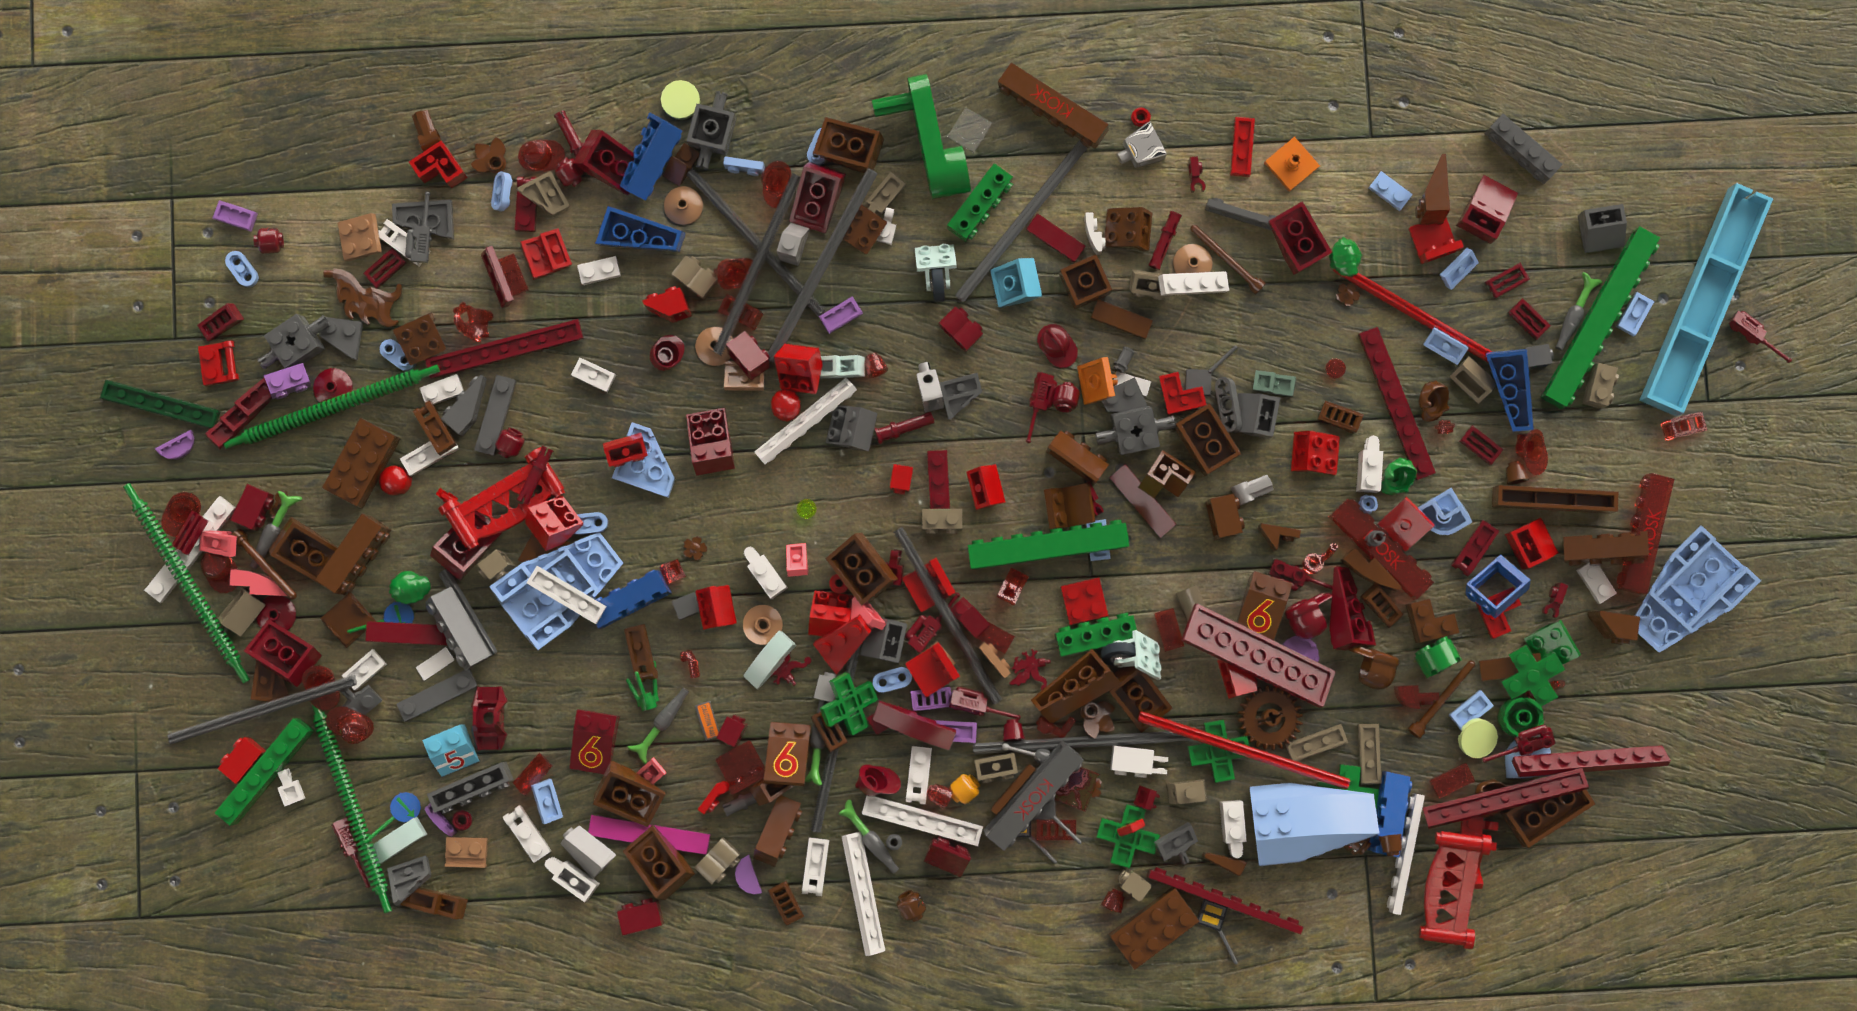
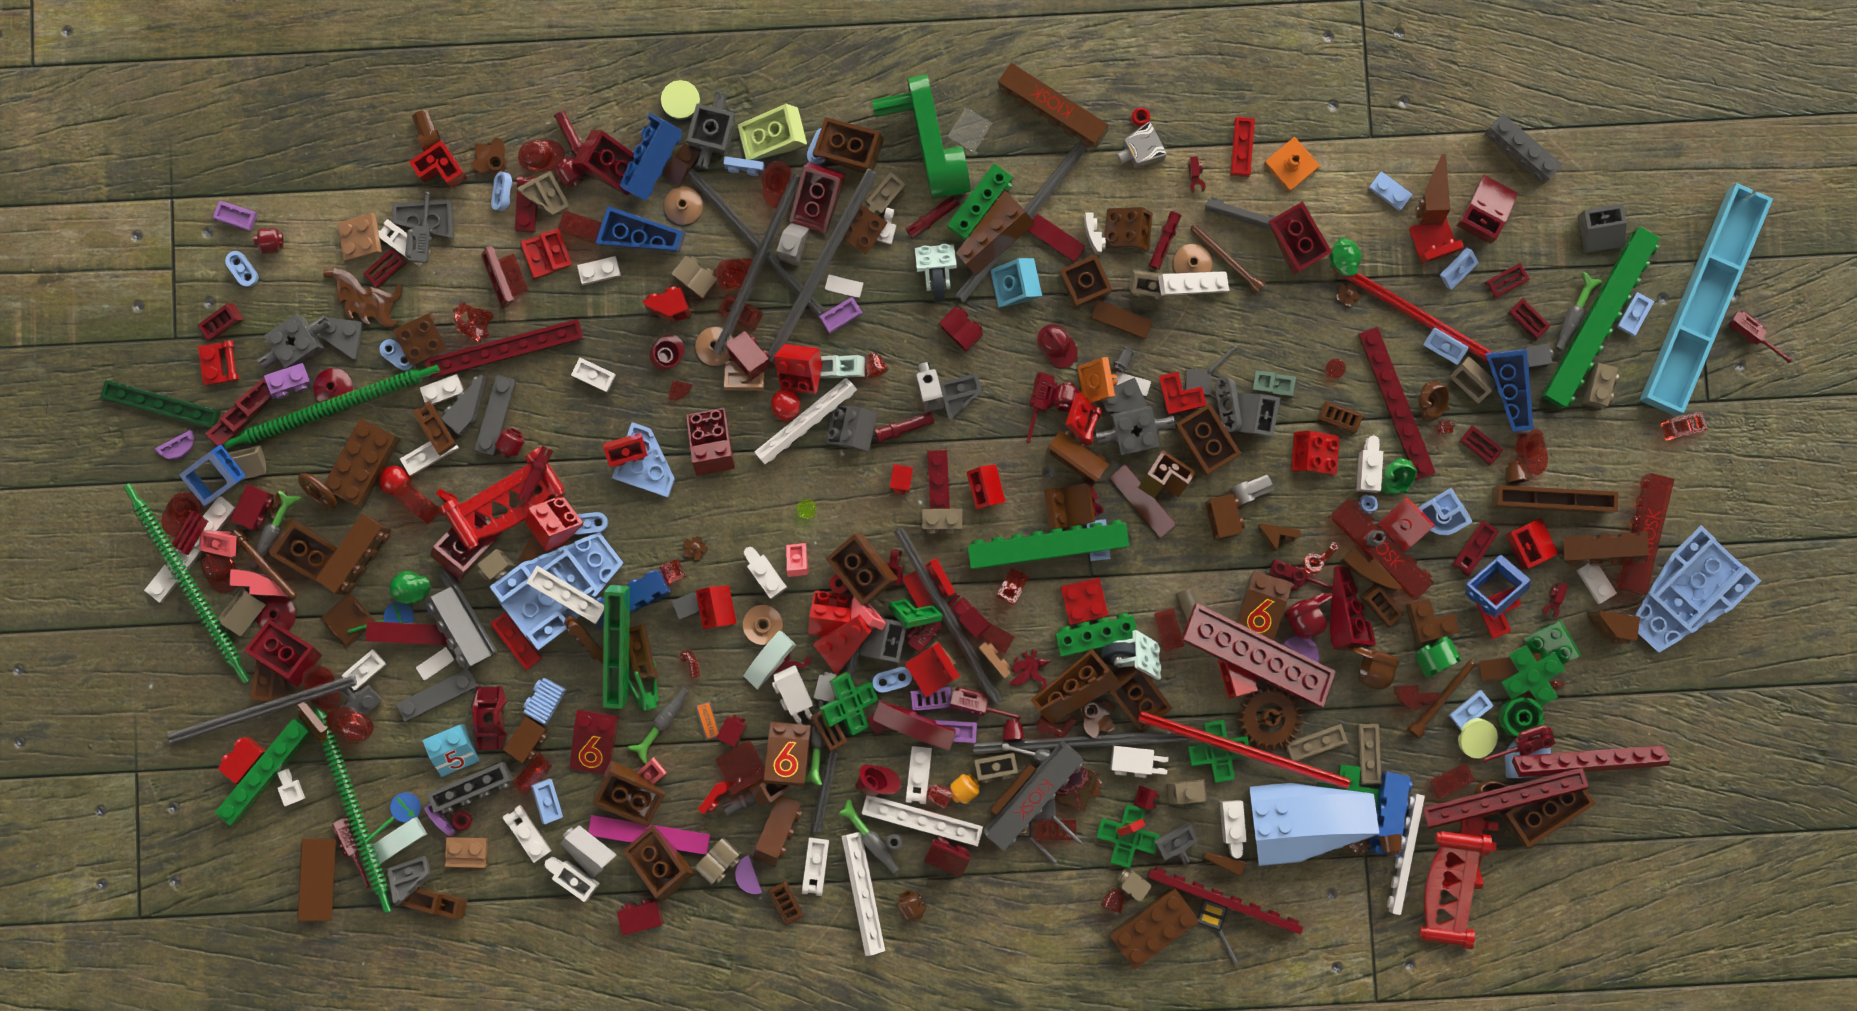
(219, 458): none -> blue window
(250, 461): none -> dark tan brick
(312, 722): none -> reddish brown tile
(316, 879): none -> reddish brown brick
(317, 491): none -> reddish brown plate
(416, 501): none -> clear red brick
(516, 641): none -> red tile
(526, 739): none -> reddish brown brick
(544, 700): none -> light blue brick
(579, 227): none -> clear red brick
(584, 638): none -> reddish brown plate
(616, 646): none -> green brick
(679, 390): none -> clear red tile
(772, 133): none -> yellowish green slope
(793, 692): none -> white hinge
(844, 286): none -> white sticker
(914, 617): none -> green tile
(934, 215): none -> dark red pin
(994, 233): none -> reddish brown wedge
(1078, 417): none -> red plate

